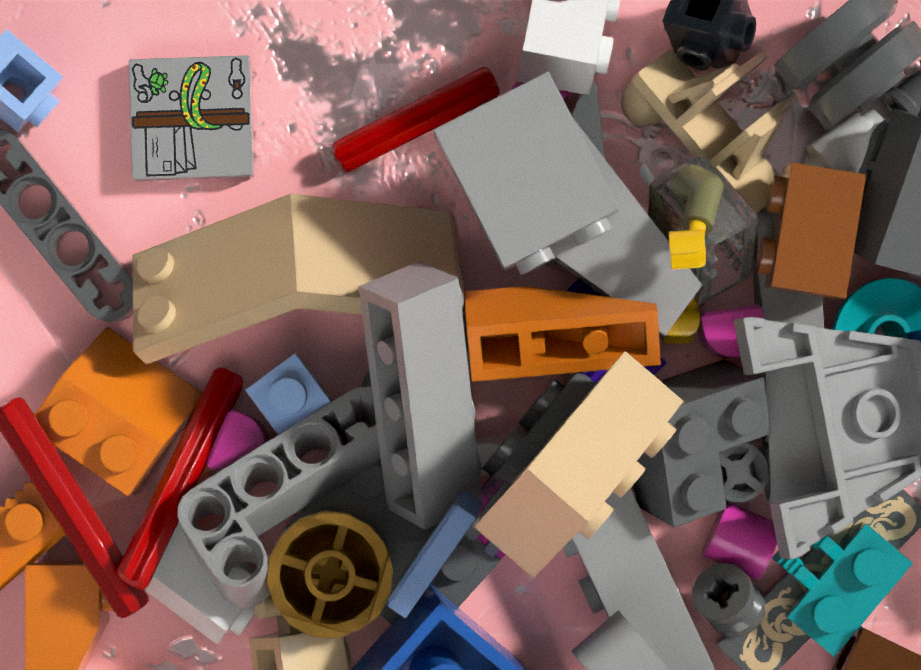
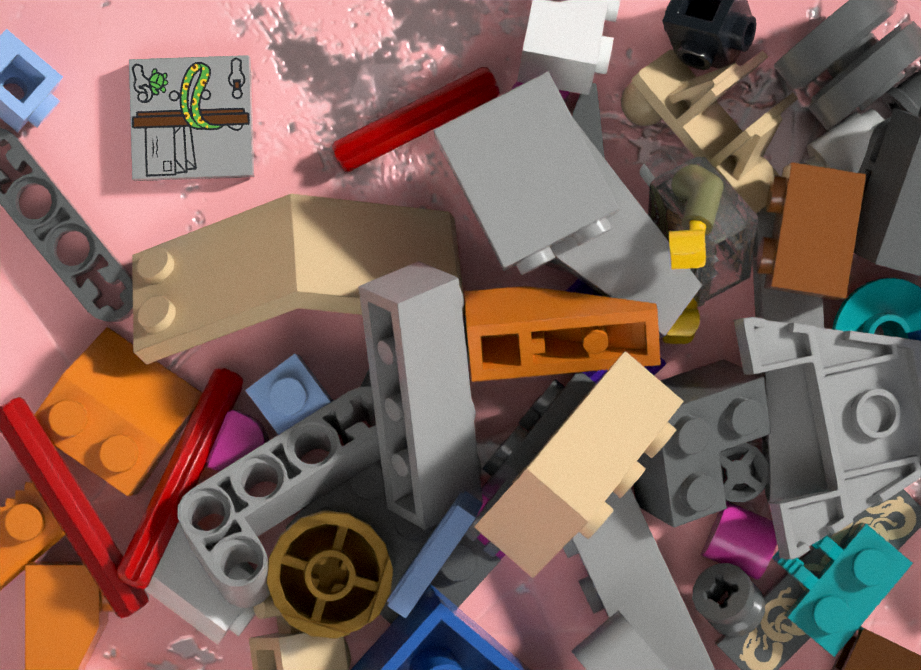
(718, 330): dark pink brick -> none

